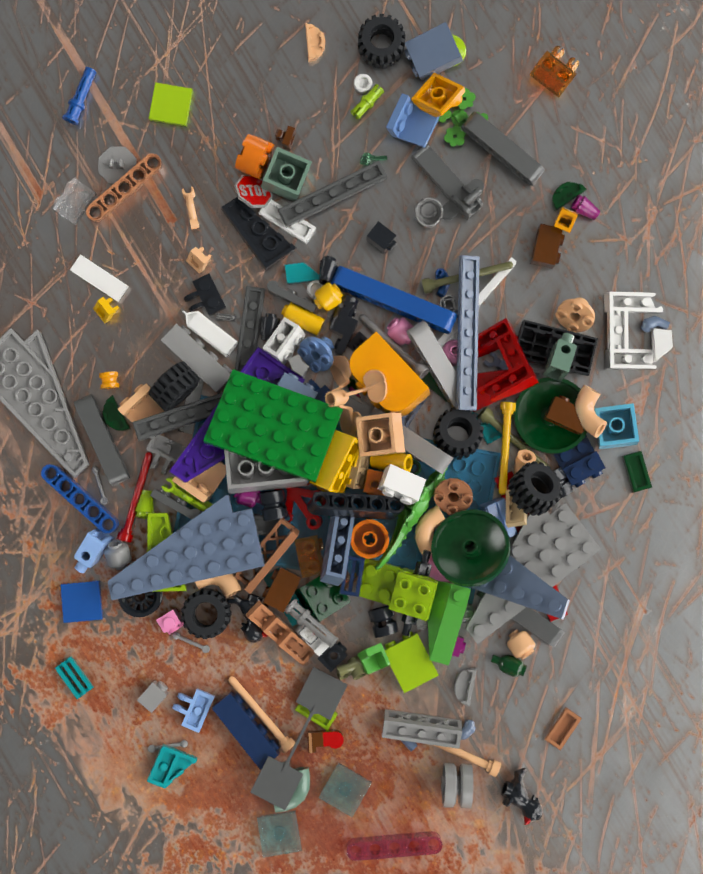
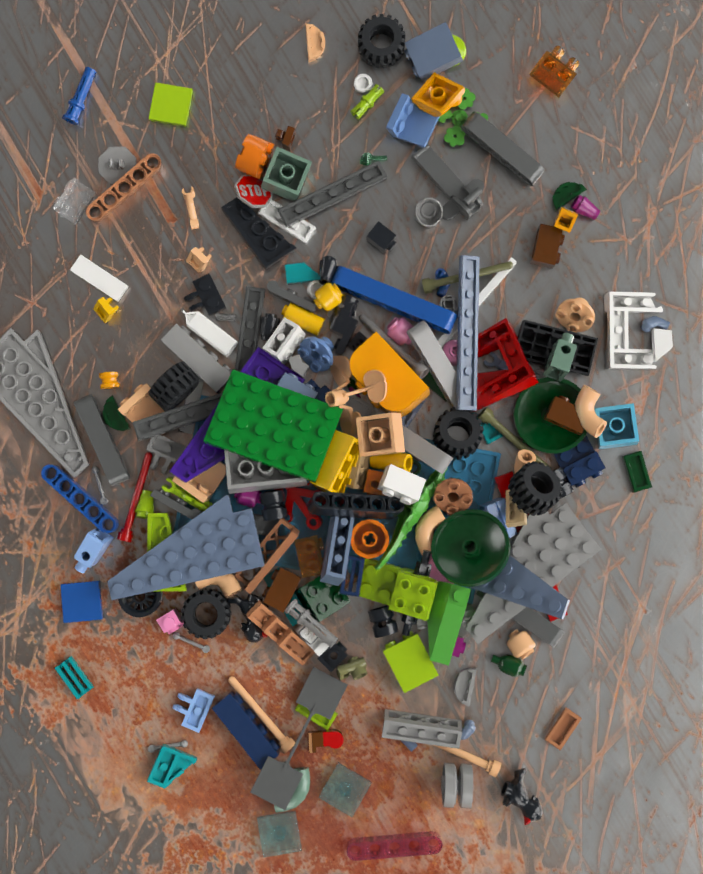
(117, 554): light grey head -> none
(153, 695): light grey brick -> none
(373, 658): bright green panel -> none
(507, 409): yellow piece -> none

